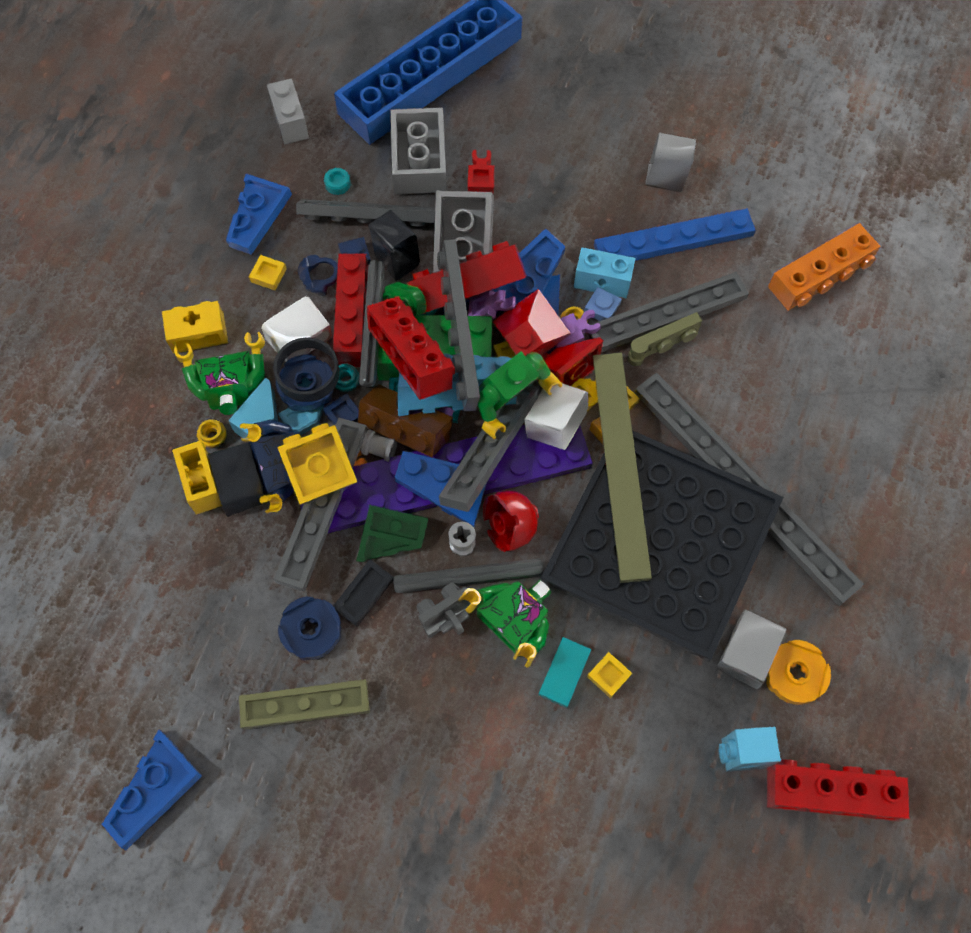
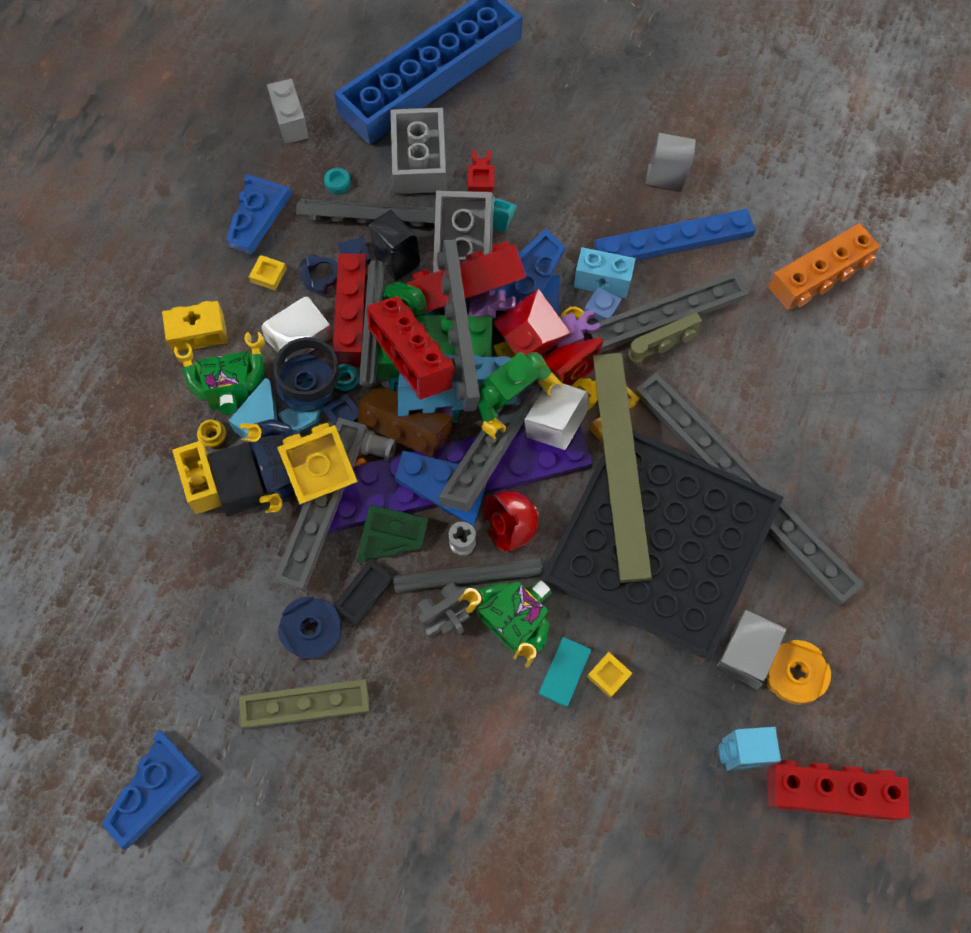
(502, 214): none -> teal slope

